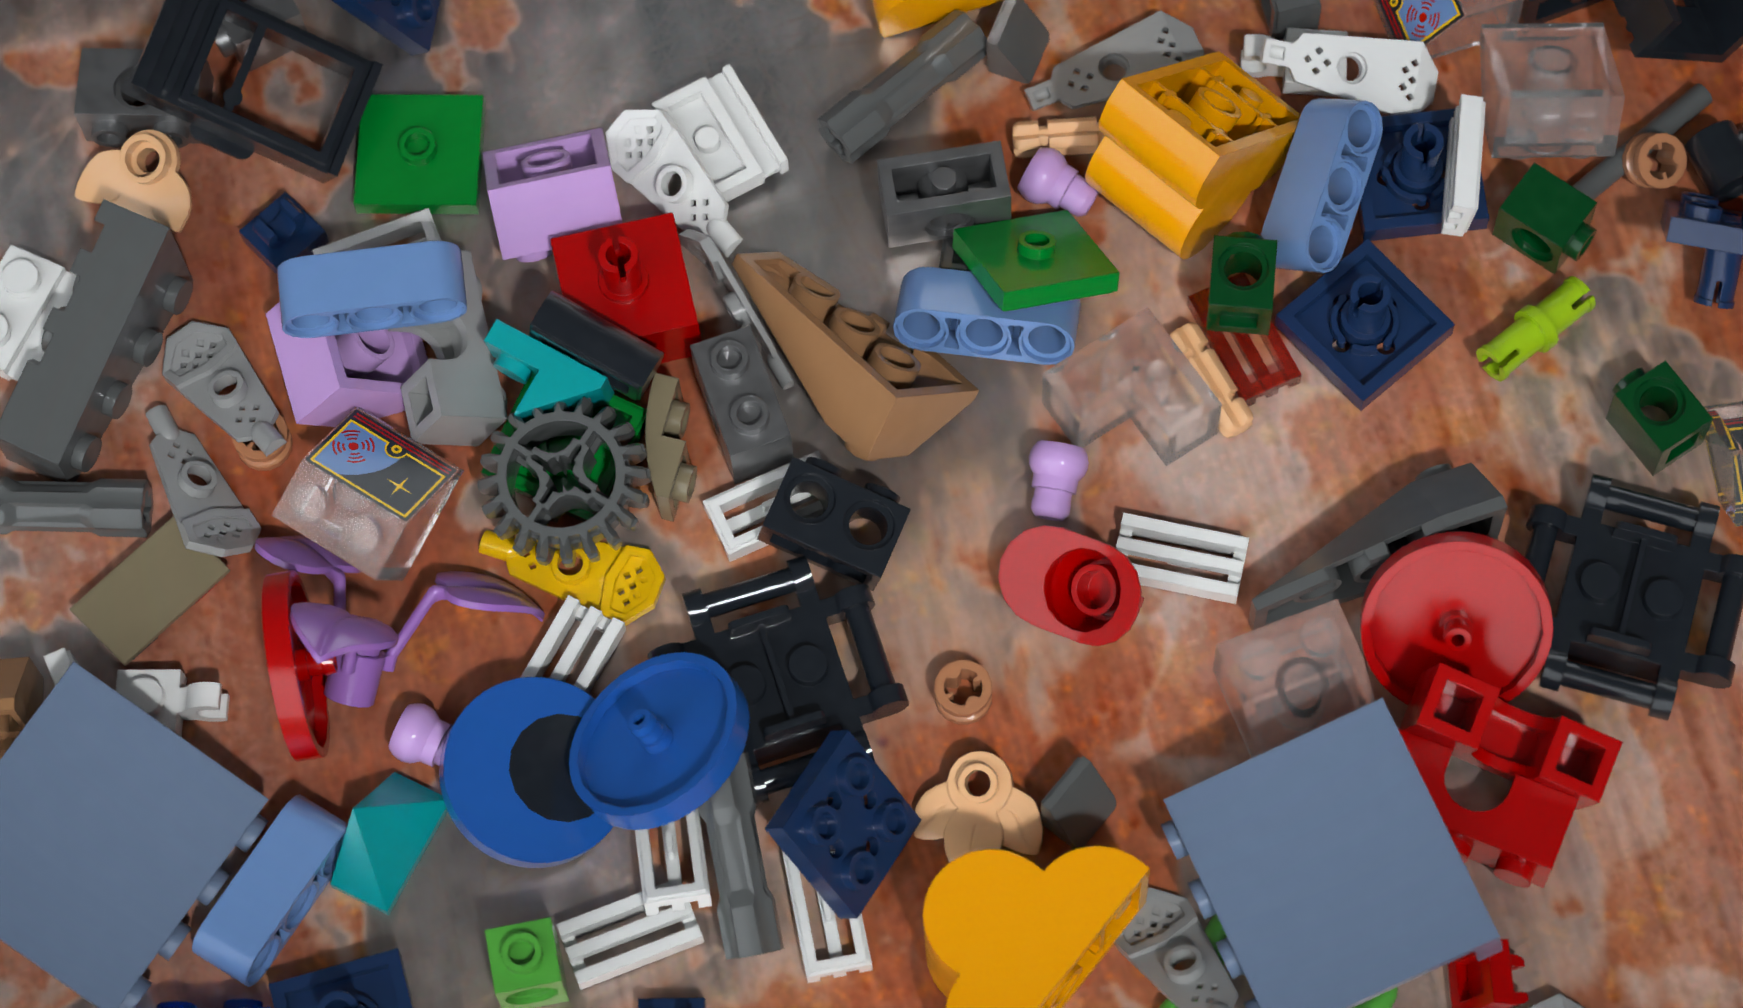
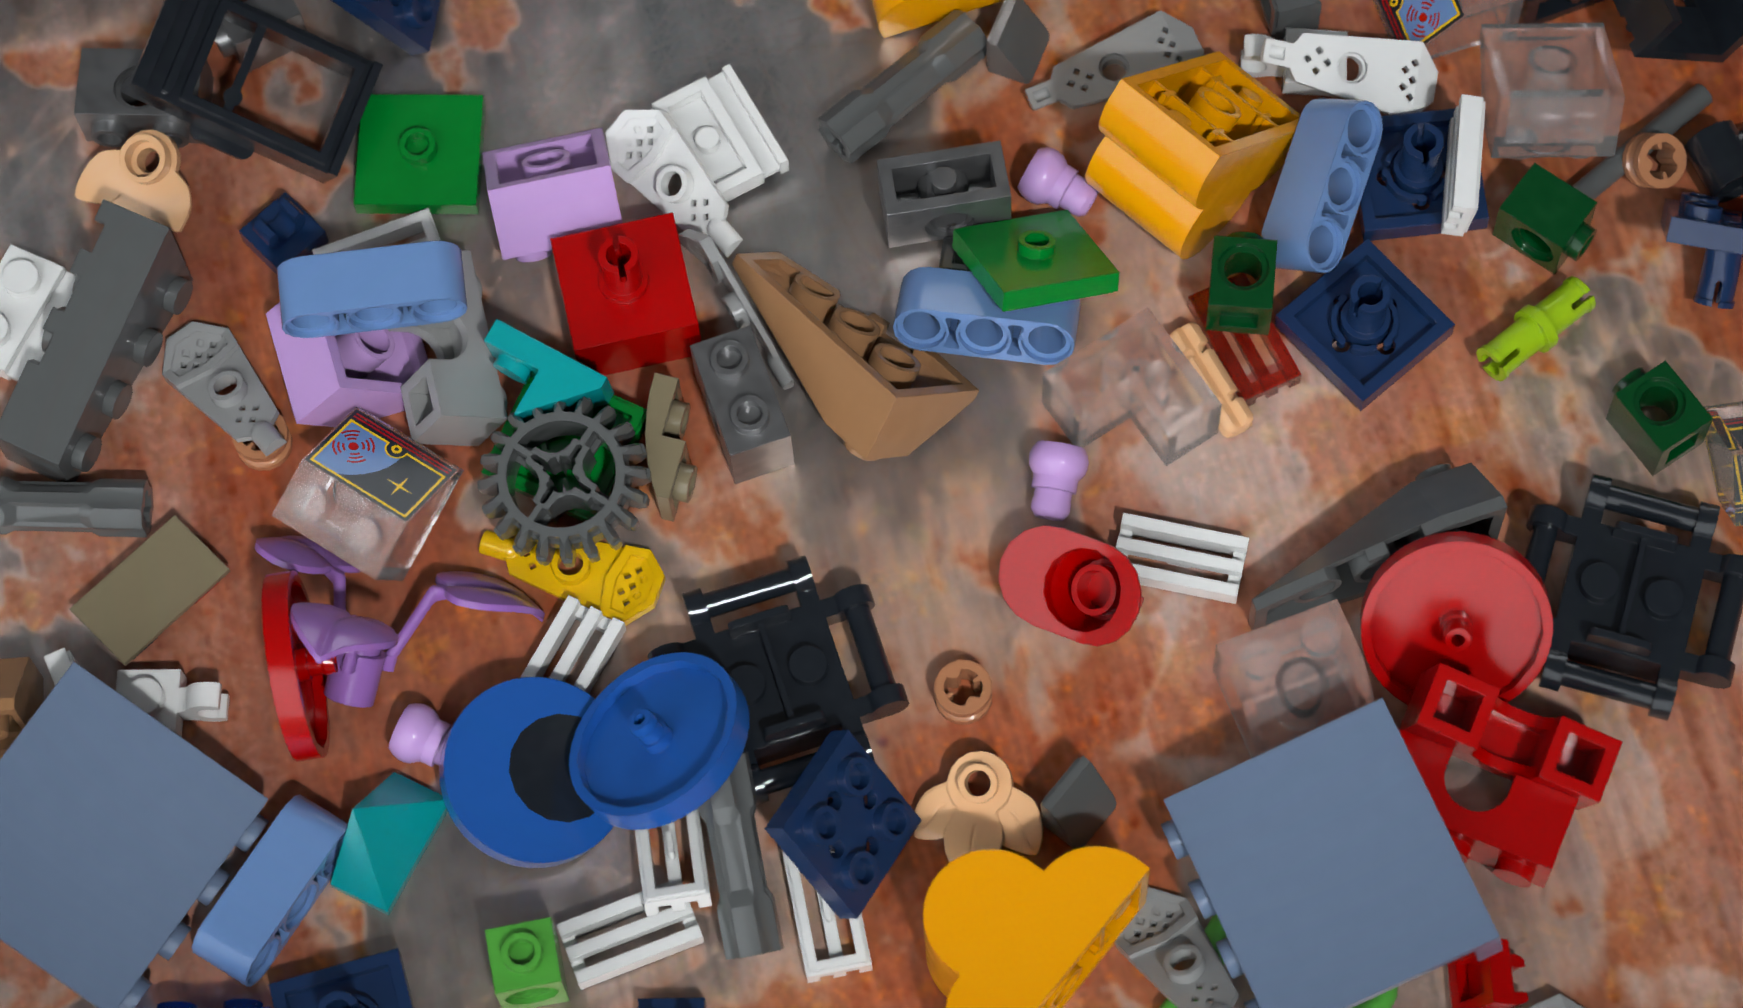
(206, 515): light grey piece -> none
(596, 344): black brick -> none
(747, 543): white tile -> none
(827, 538): black brick -> none
(1065, 135): light nougat axle -> none

